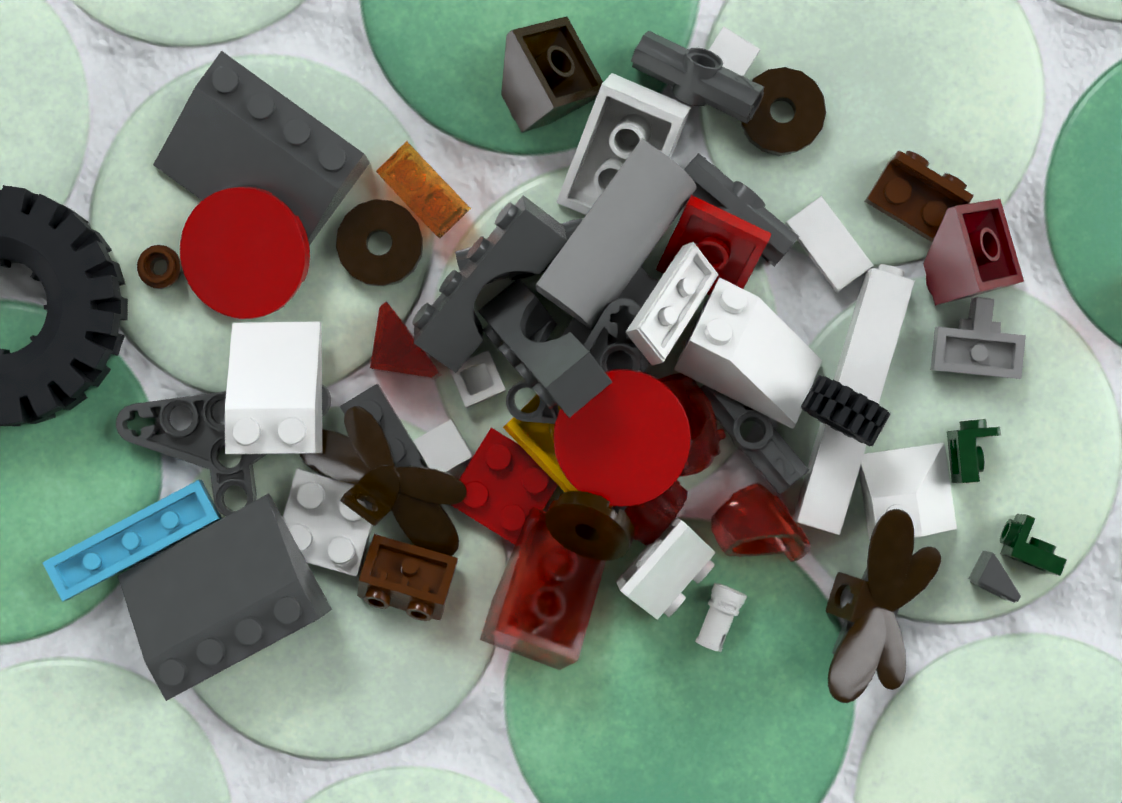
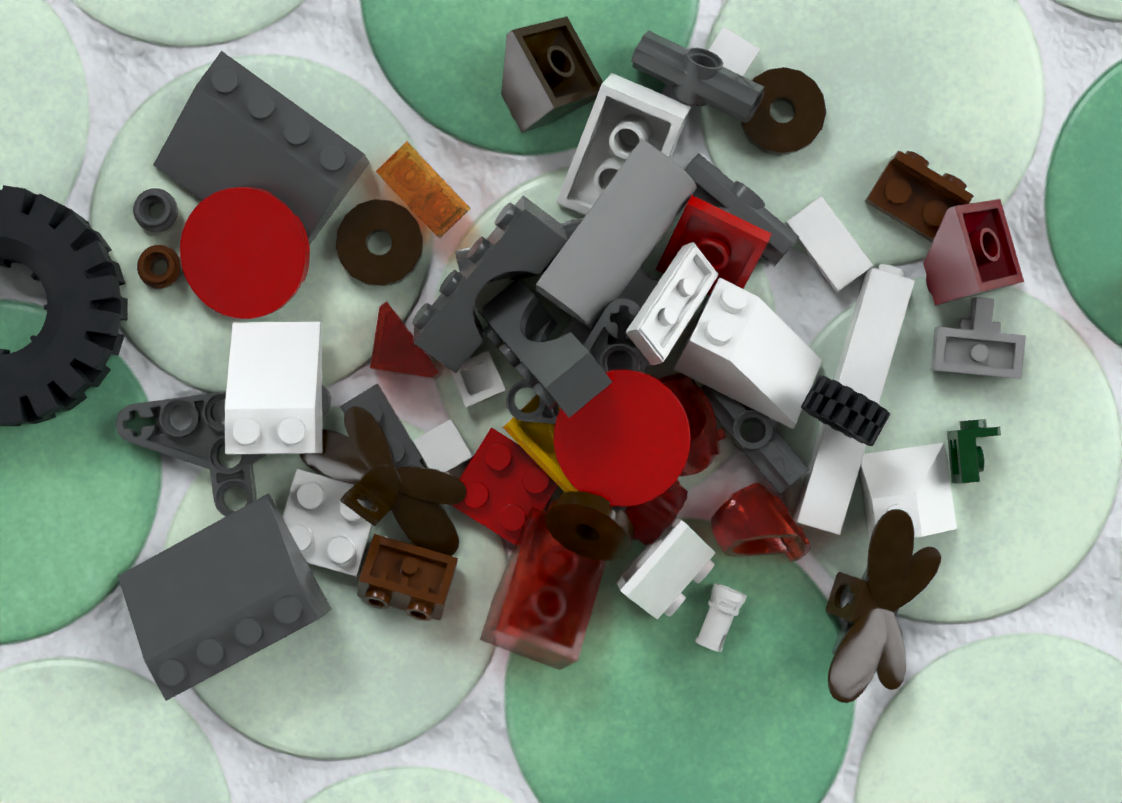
(131, 540): medium azure plate -> none
(142, 210): none -> dark grey plate
(993, 578): dark grey slope -> none
(1036, 552): dark green bracket -> none

